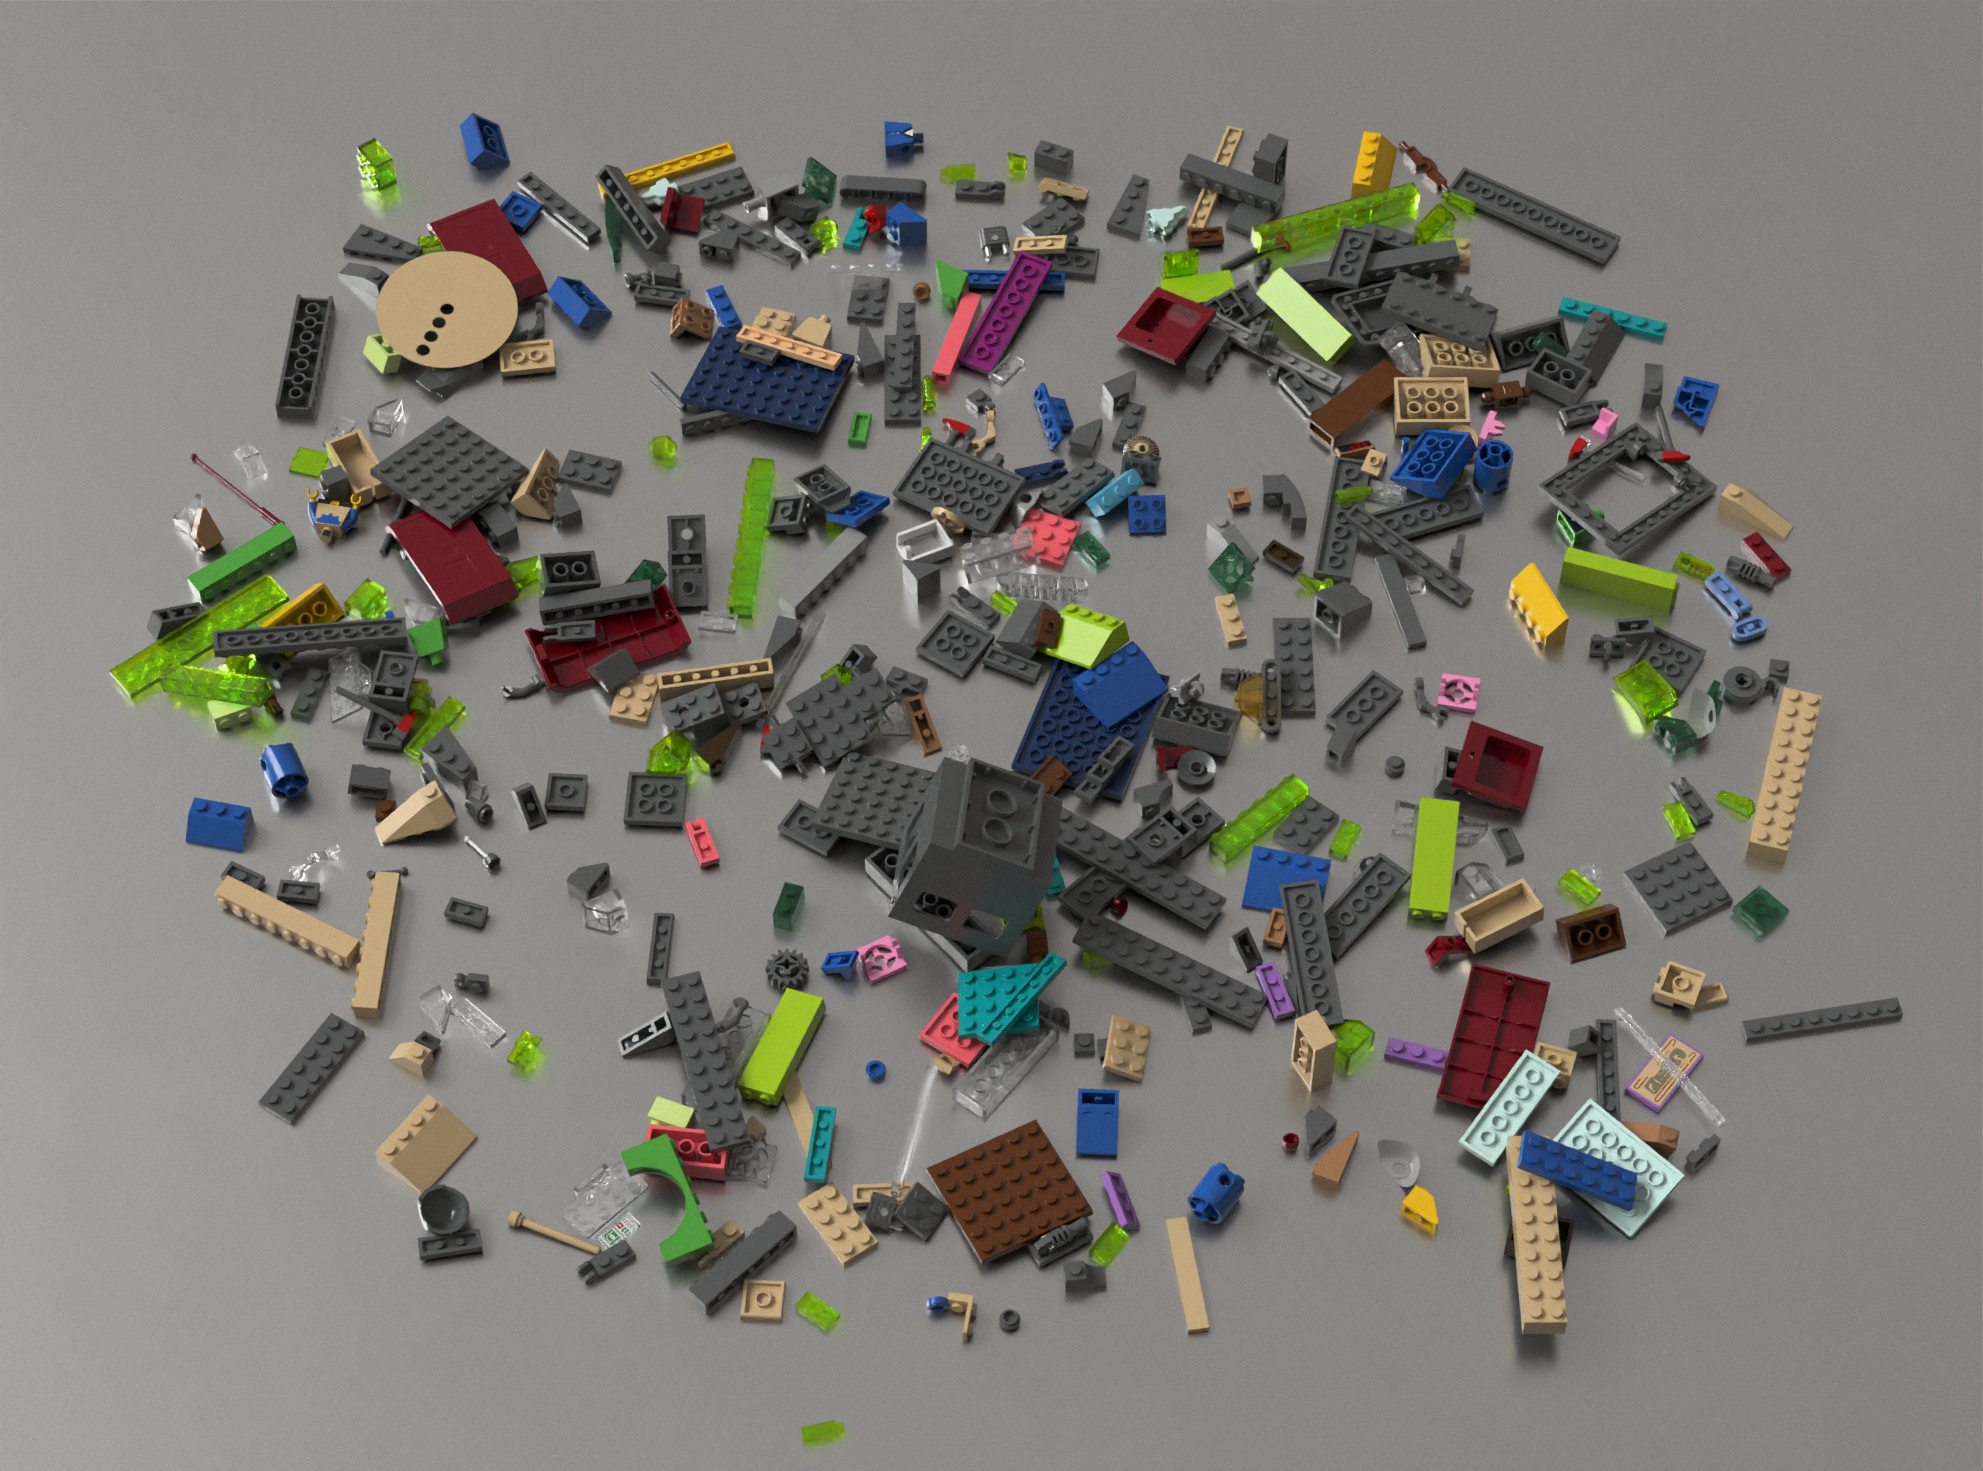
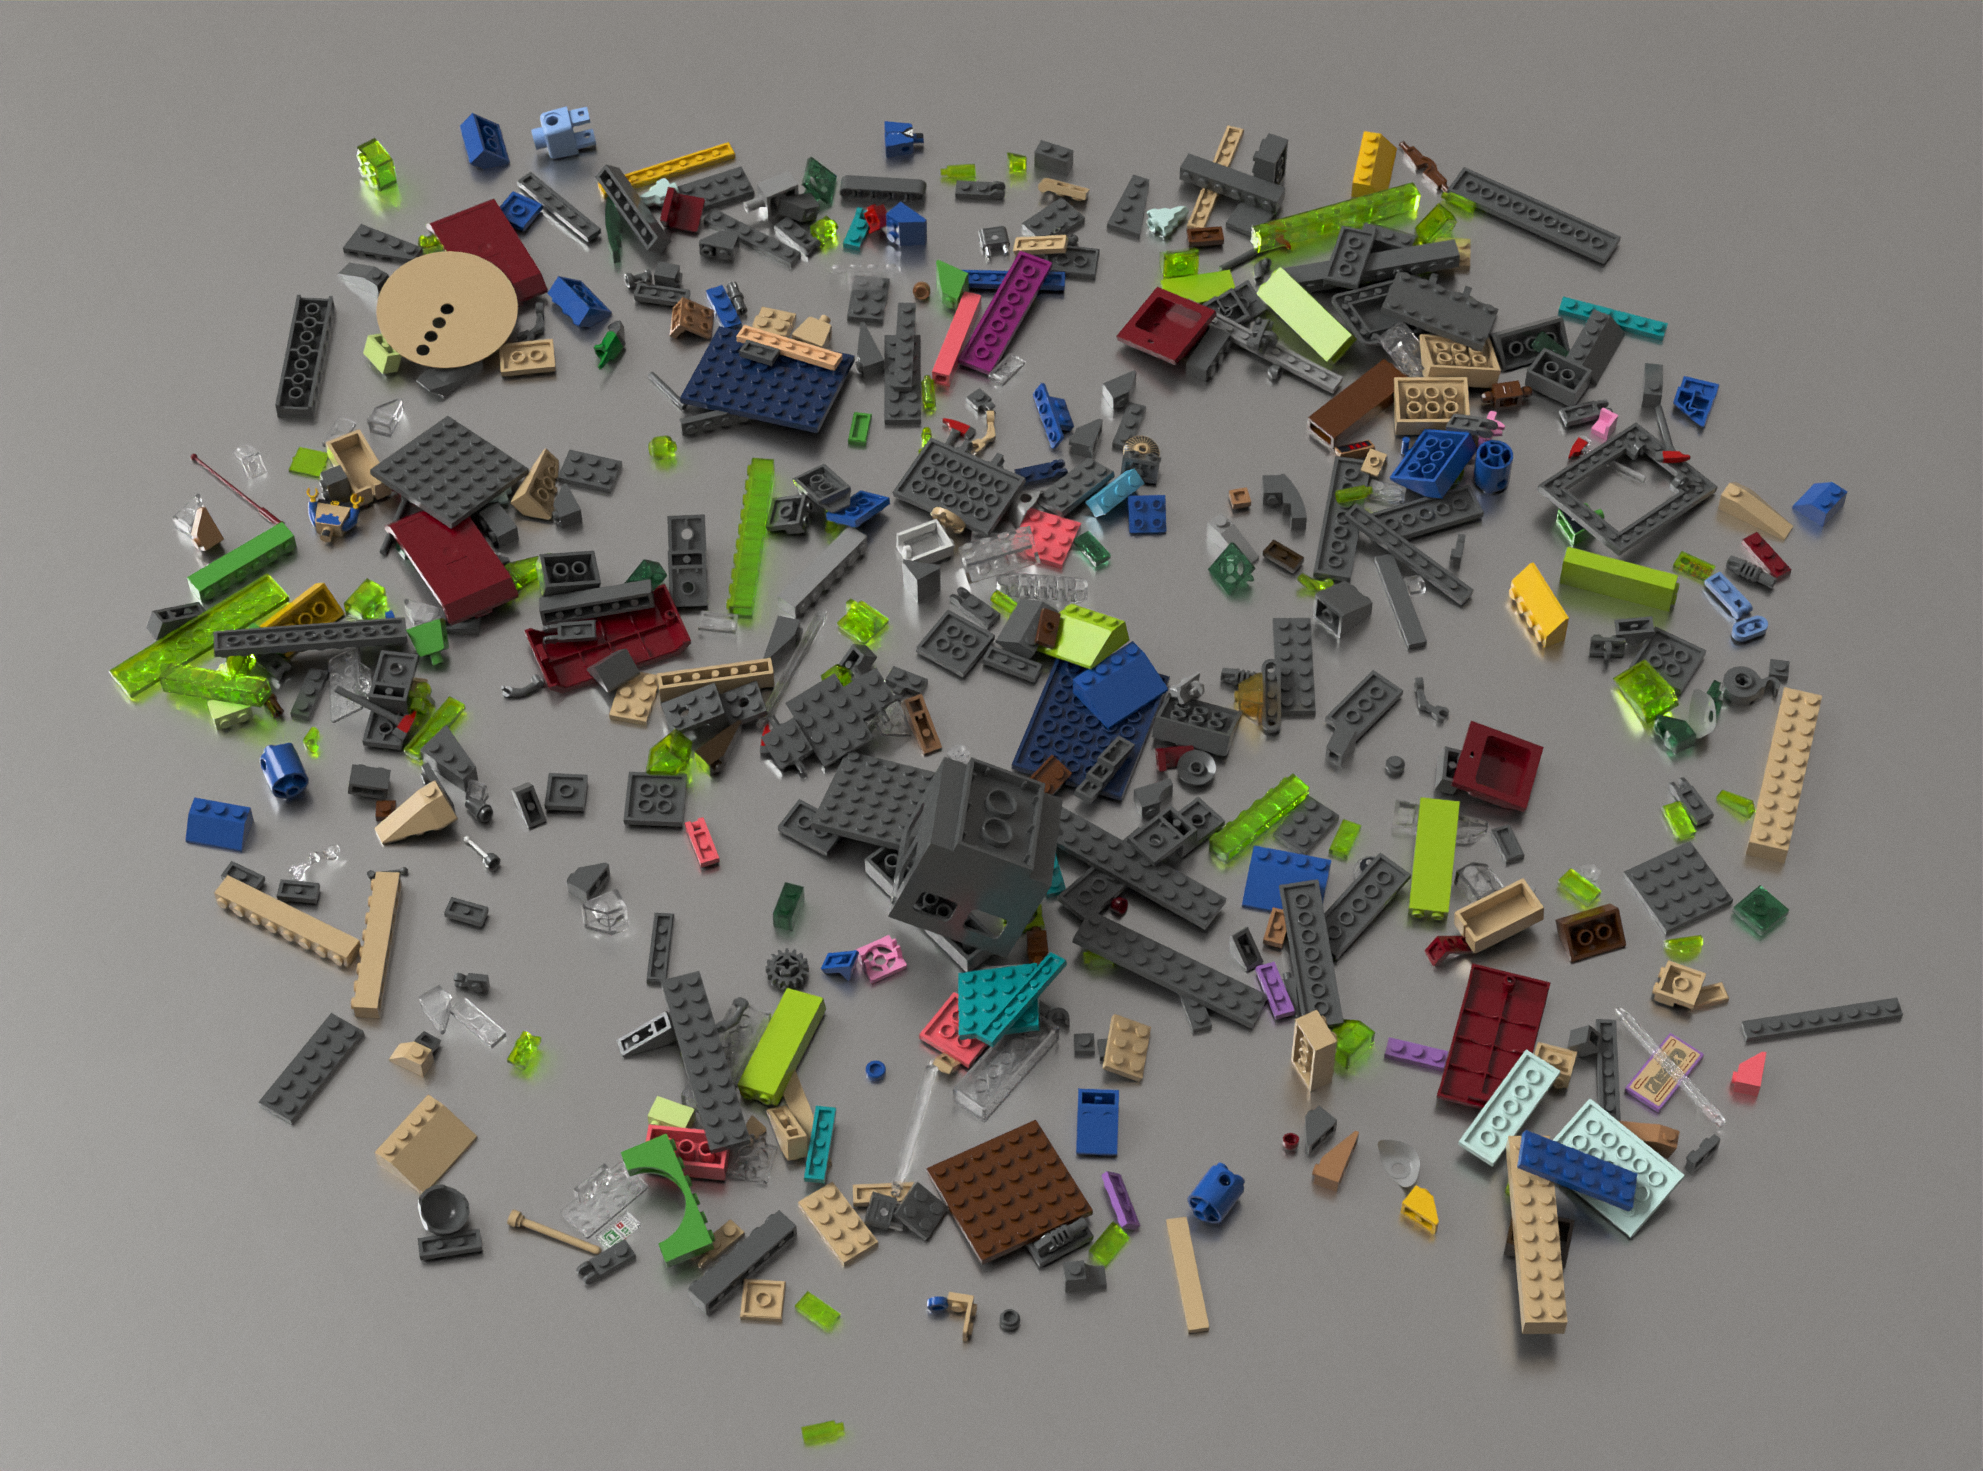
(309, 742): none -> clear neon green arm
(558, 132): none -> light blue piece
(611, 343): none -> green animal
(736, 298): none -> dark grey pin
(788, 1133): none -> tan slope
(862, 621): none -> clear neon green bracket
(1230, 619): tan plate -> none
(1301, 392): dark grey plate -> none
(1460, 680): bright pink piece -> none
(1472, 424): none -> dark grey hinge
(1684, 944): none -> clear neon green plate
(1749, 1075): none -> coral slope
(1821, 502): none -> blue slope

